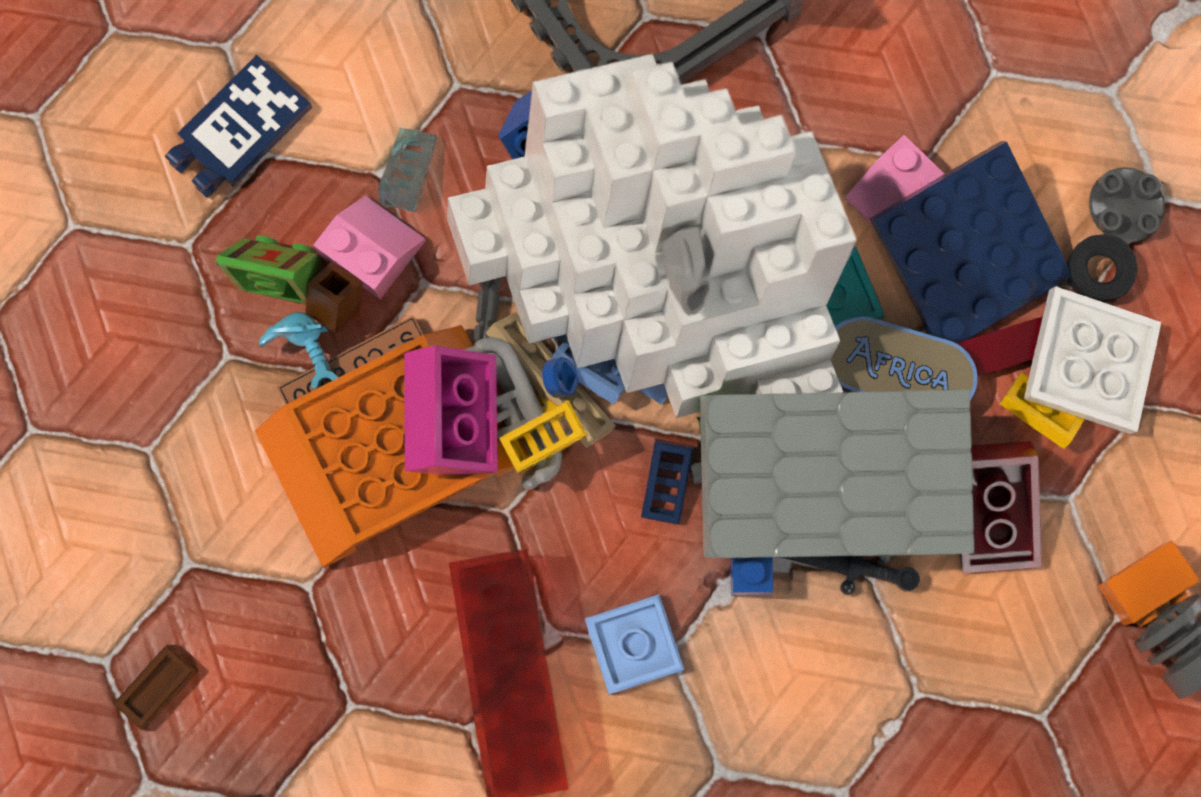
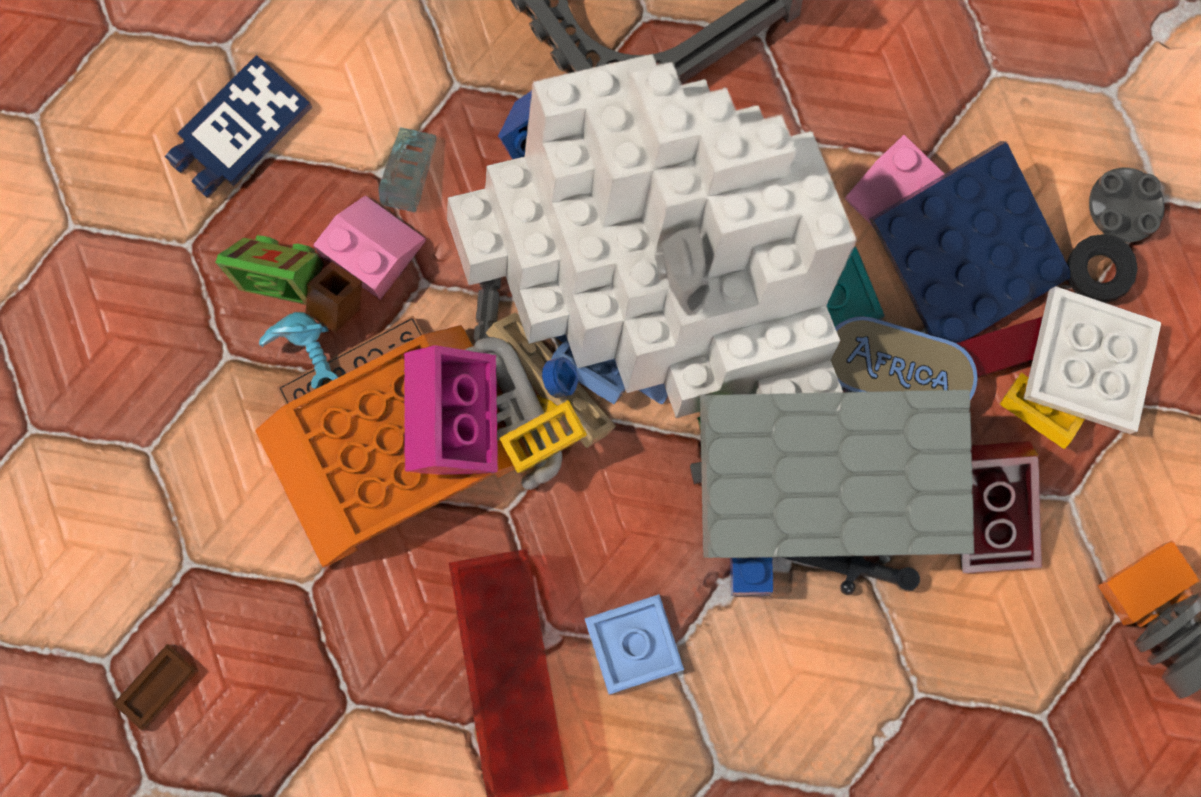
(673, 448): dark blue slope -> none

